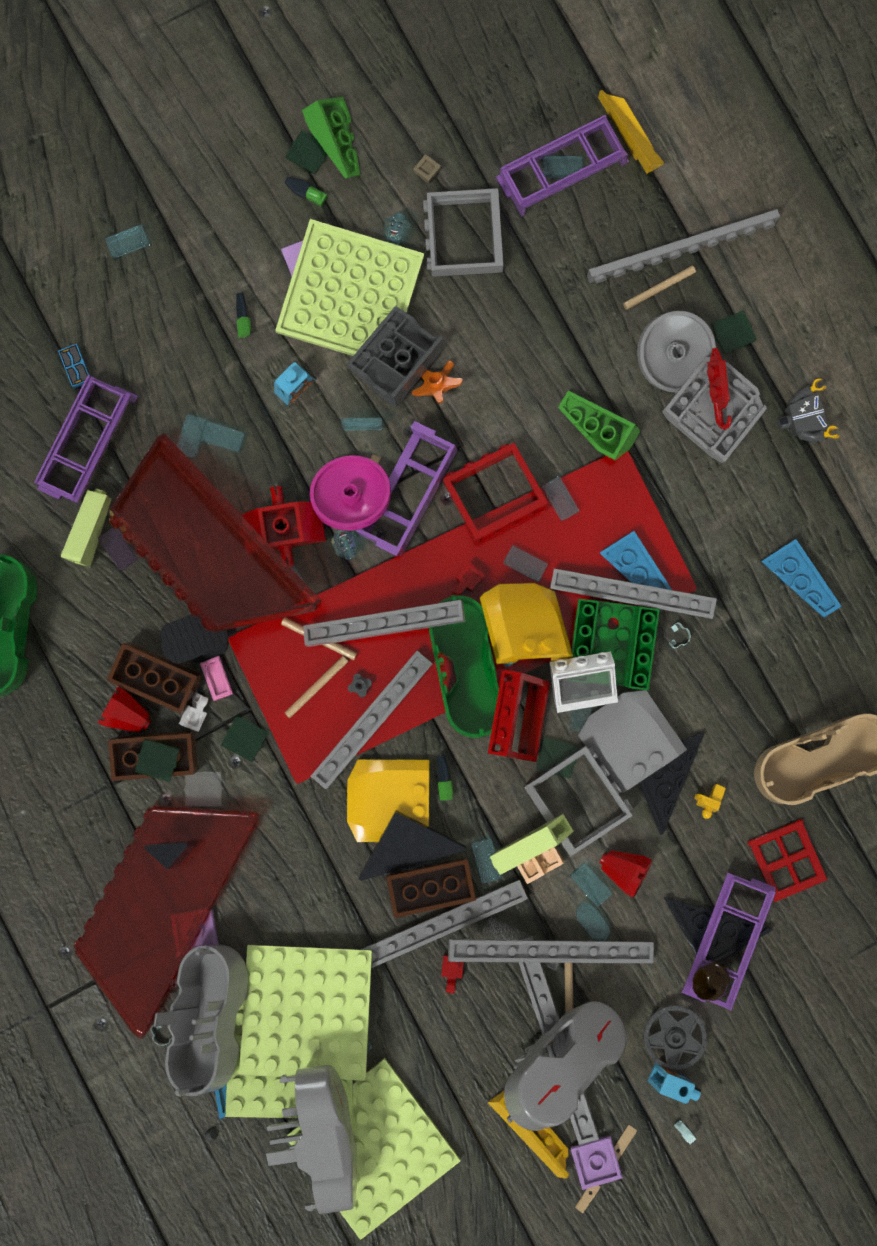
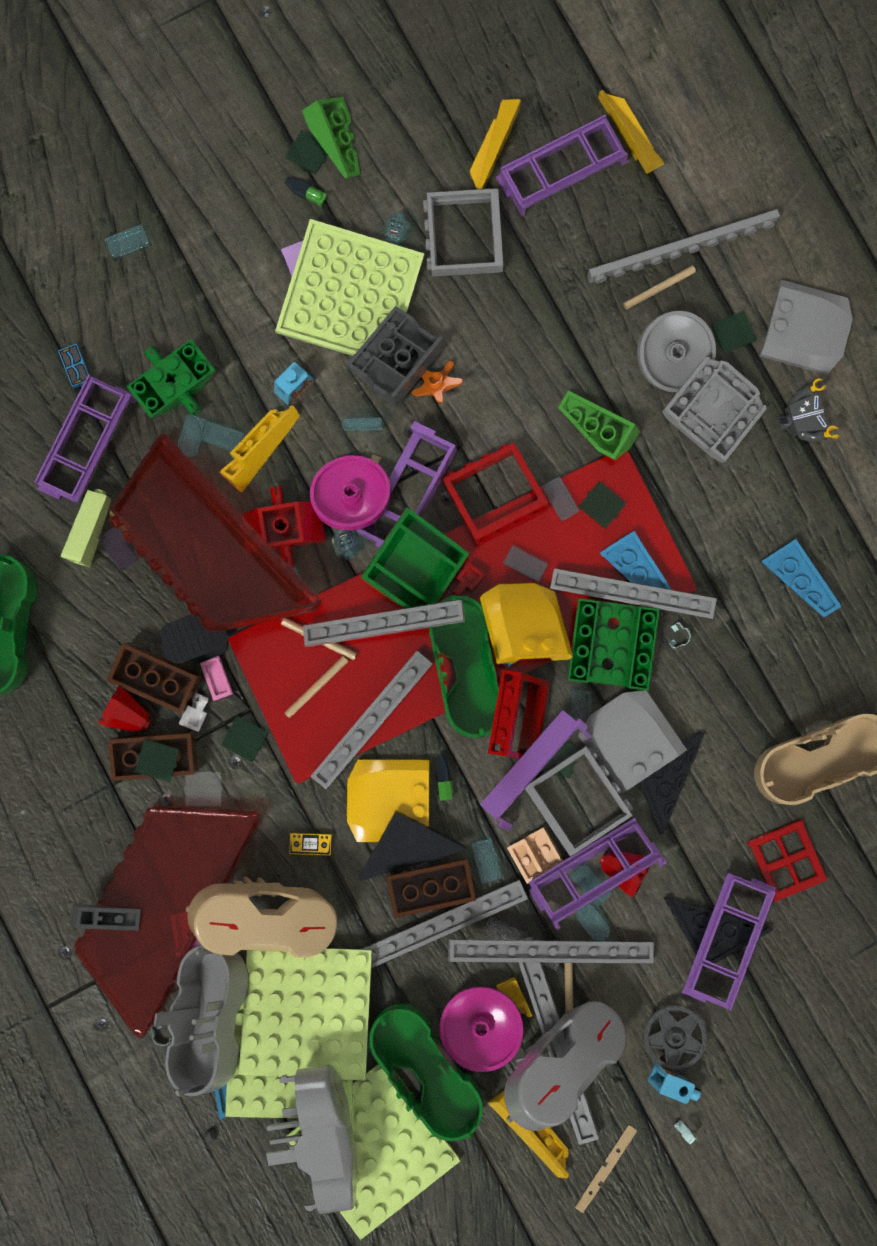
(105, 917): none -> dark grey slope
(171, 854): black slope -> none
(184, 365): none -> green slope
(229, 922): none -> tan piece
(243, 322): piece -> none
(258, 447): none -> yellow wedge
(310, 844): none -> tile
(353, 687): dark grey plate -> none
(414, 563): none -> green slope
(427, 169): dark tan plate -> none
(450, 1098): none -> green piece
(452, 971): red plate -> none
(481, 1028): none -> dark pink dish
(494, 142): none -> yellow wedge
(513, 990): none -> yellow slope
(530, 765): none -> medium lavender piece
(531, 844): yellowish green slope -> none
(561, 166): clear light blue tile -> none
(584, 681): white window -> none
(584, 855): none -> medium lavender piece
(596, 1162): lavender tile -> none
(602, 505): none -> clear green piece
(710, 803): yellow piece -> none
(711, 981): dark brown hair -> none
(718, 387): red plate -> none
(807, 328): none -> light grey wedge

